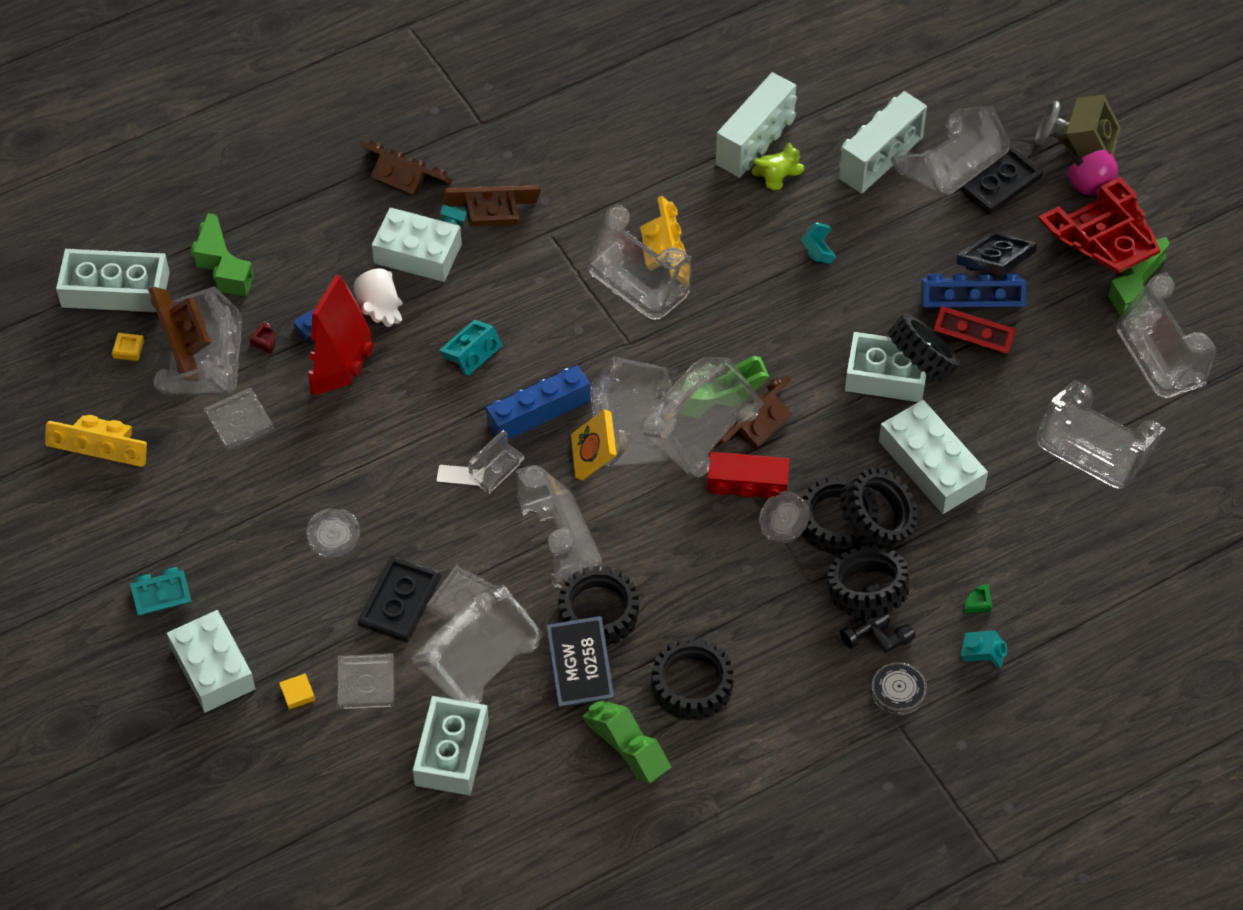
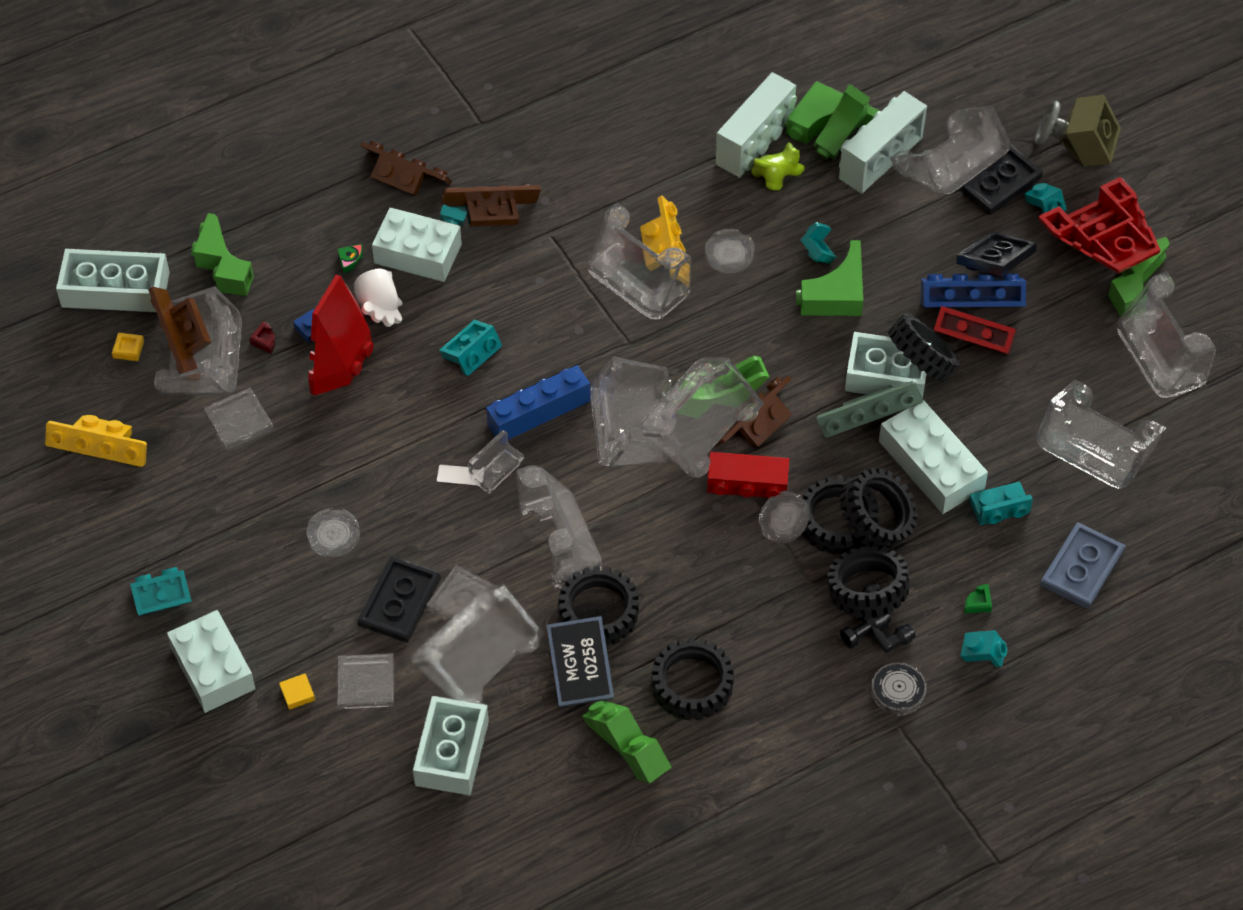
(350, 256): none -> green tile
(593, 444): yellow tile -> none
(729, 251): none -> clear tile
(815, 111): none -> bright green arch
(837, 292): none -> bright green arch
(843, 122): none -> bright green arch
(869, 408): none -> sand green bracket
(1000, 503): none -> teal bracket
(1046, 197): none -> teal bracket
(1082, 565): none -> sand blue tile
(1094, 172): dark pink cylinder -> none

